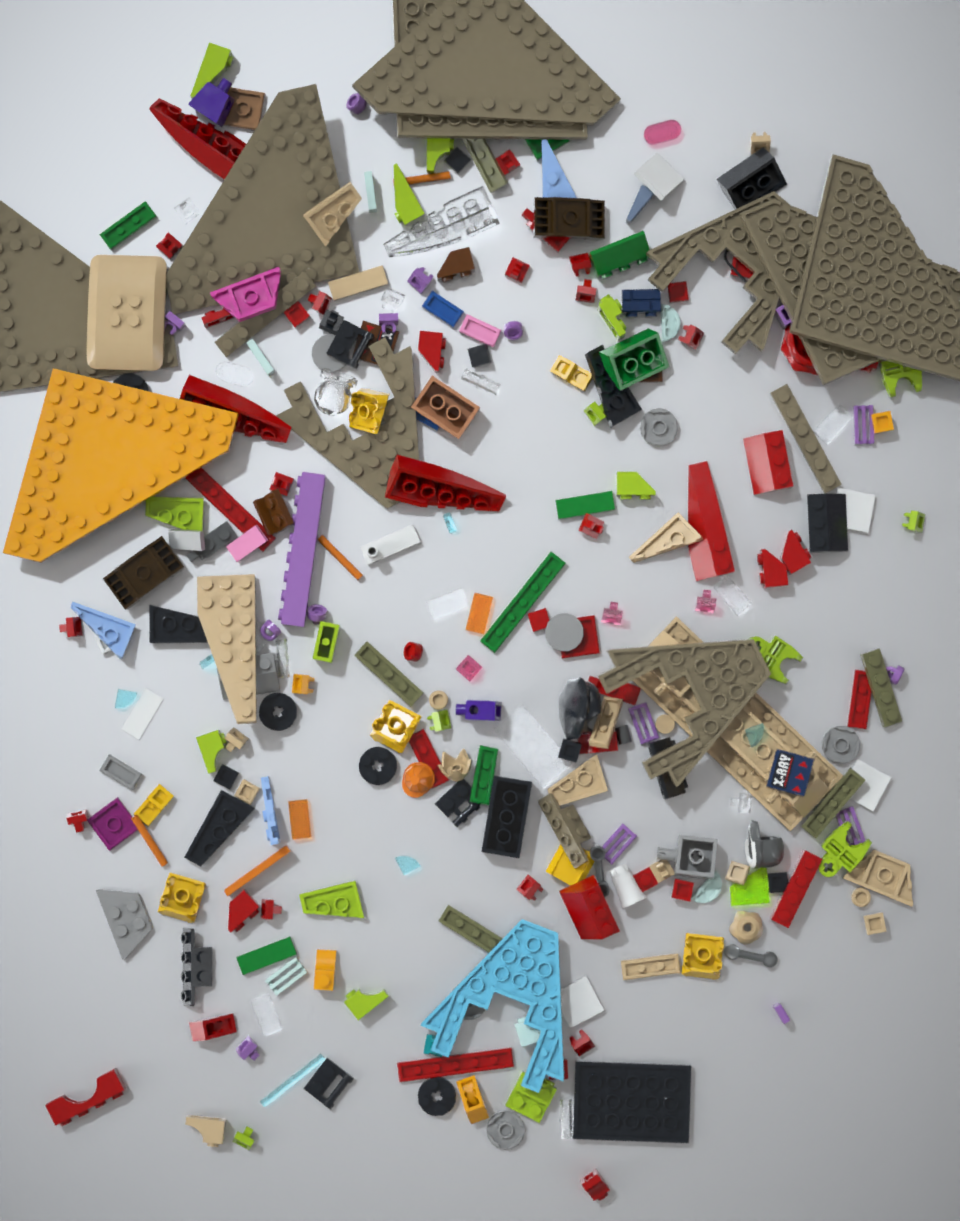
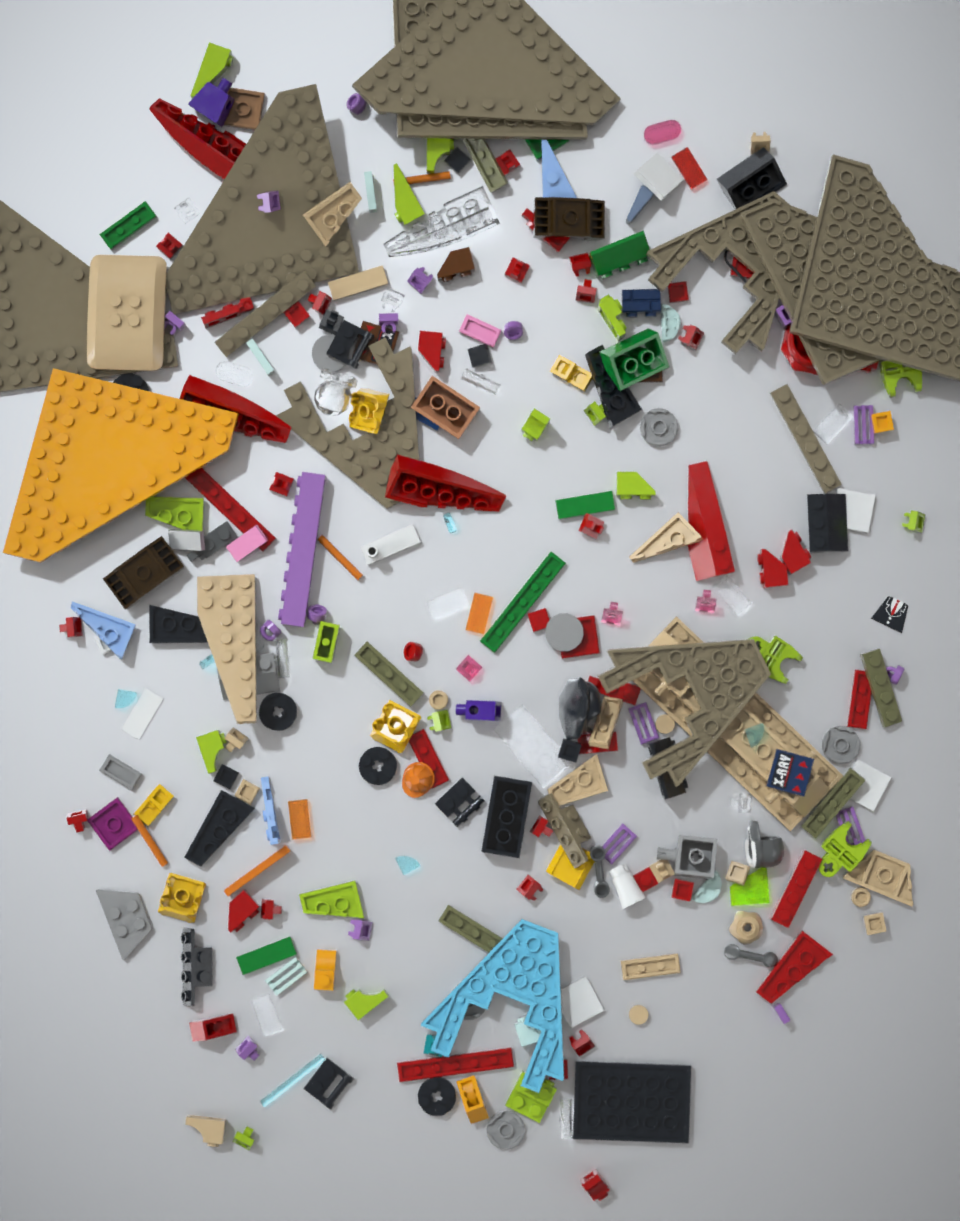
(64, 1108): red arch -> none
(250, 296): dark pink wing -> none
(270, 201): none -> medium lavender tile
(273, 512): reddish brown bracket -> none
(300, 684): light orange tile -> none
(362, 929): none -> medium lavender tile
(442, 309): blue tile -> none
(455, 768): tan piece -> none
(483, 775): green tile -> none
(535, 425): none -> lime arch
(540, 827): none -> red tile
(589, 909): red slope -> none
(623, 734): dark grey hinge -> none
(638, 1014): none -> tan tile
(689, 168): none -> clear red tile
(702, 956): yellow slope -> none
(768, 462): slope -> none
(777, 882): black tile -> none
(797, 962): none -> red wing
(892, 614): none -> black sticker

